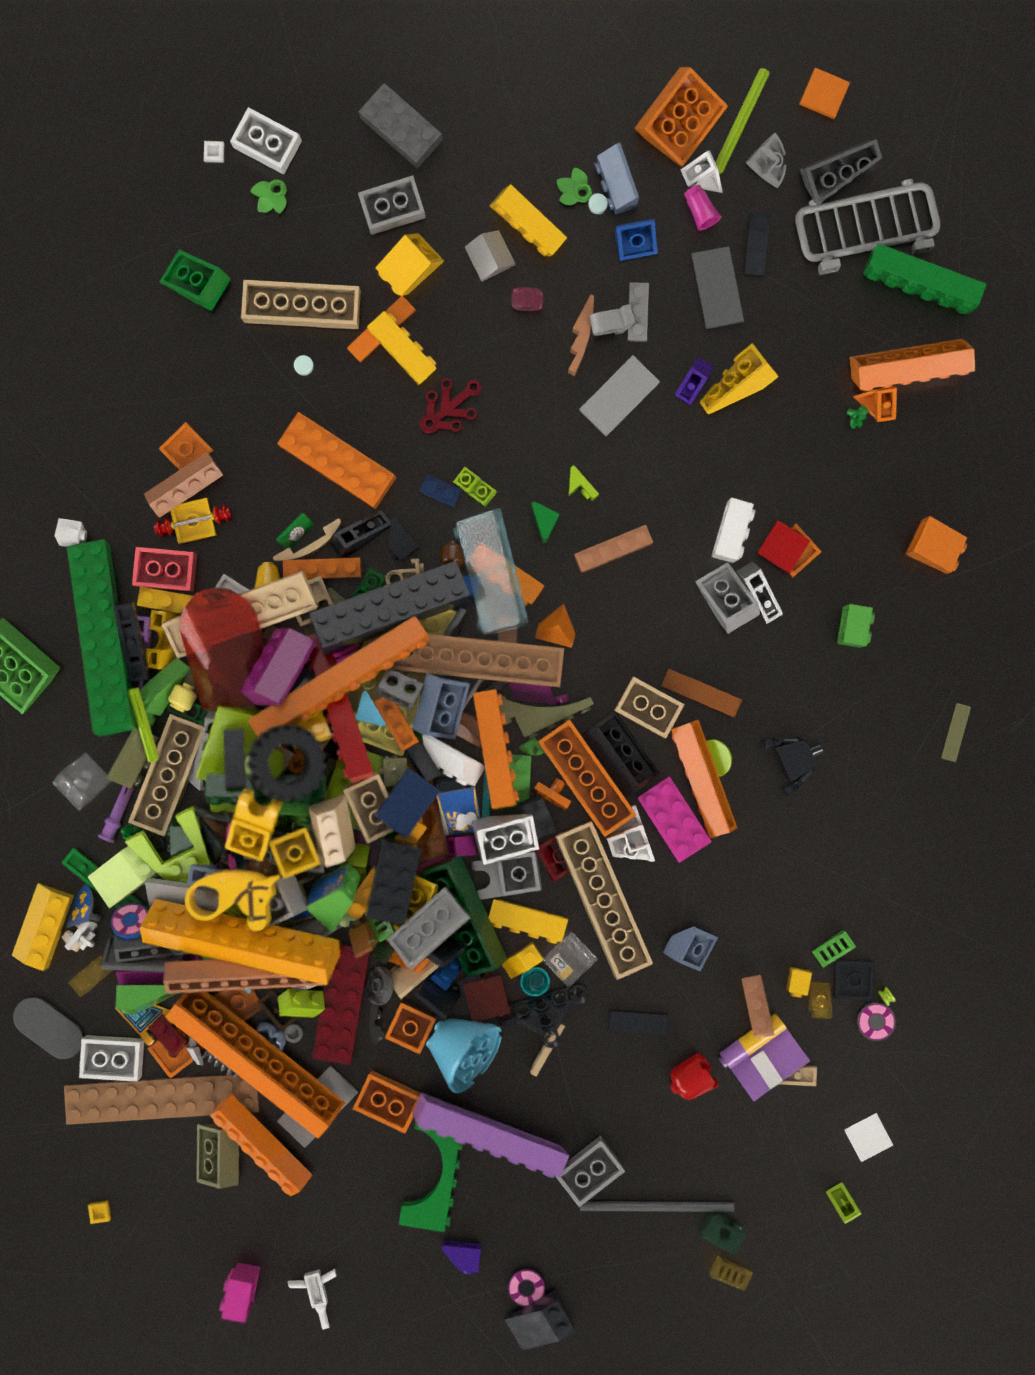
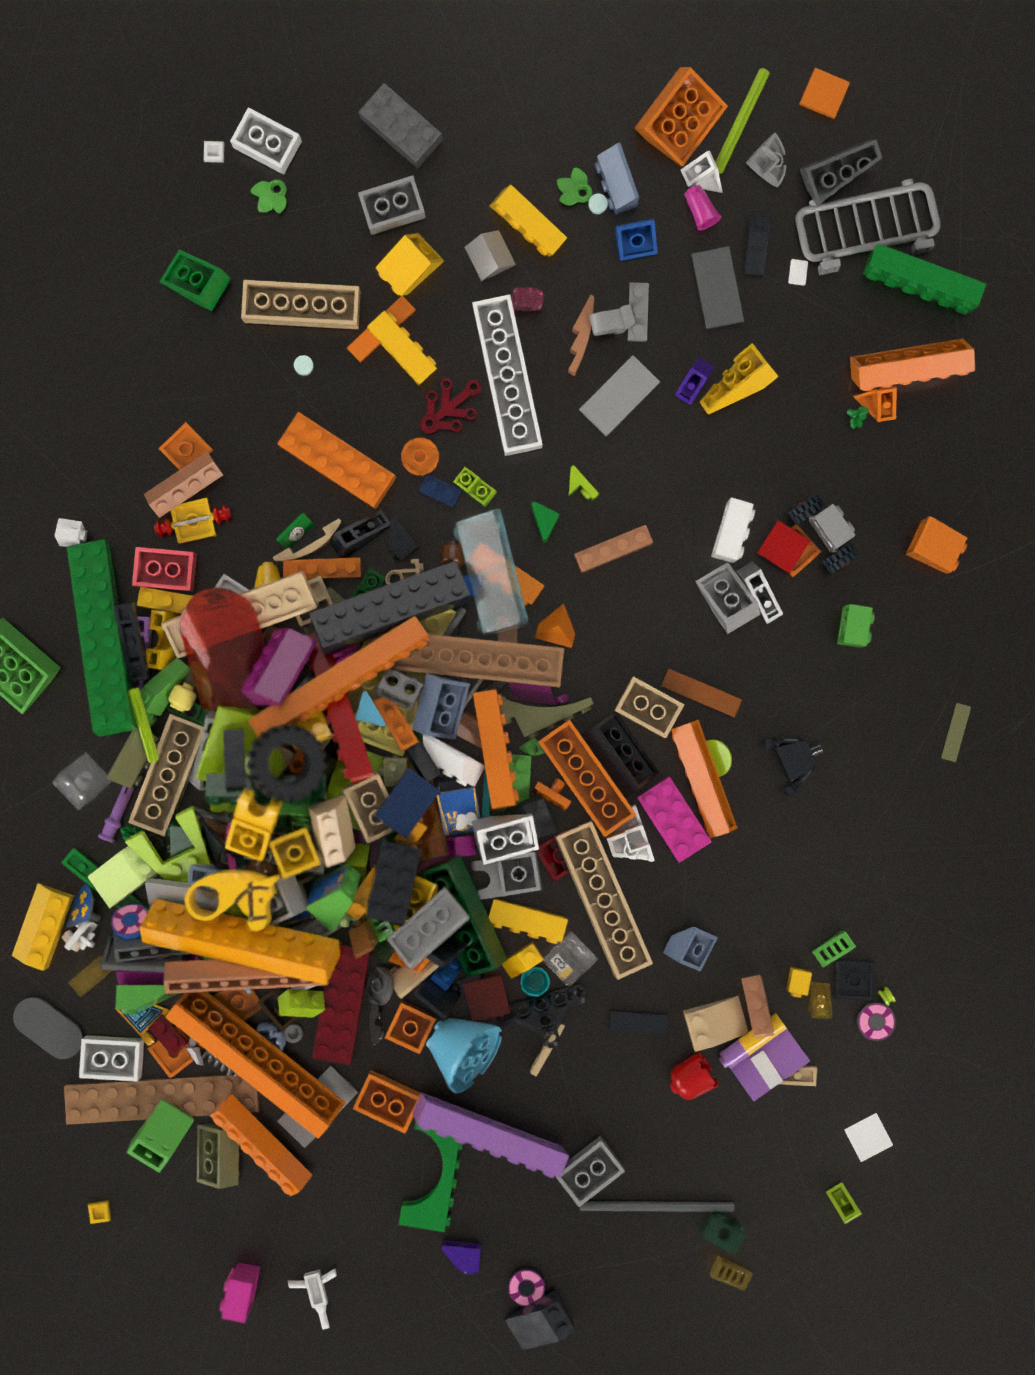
(160, 1135): none -> bright green slope
(420, 456): none -> orange tile
(507, 375): none -> white brick
(715, 1023): none -> tan slope
(798, 272): none -> white sticker
(830, 528): none -> brick

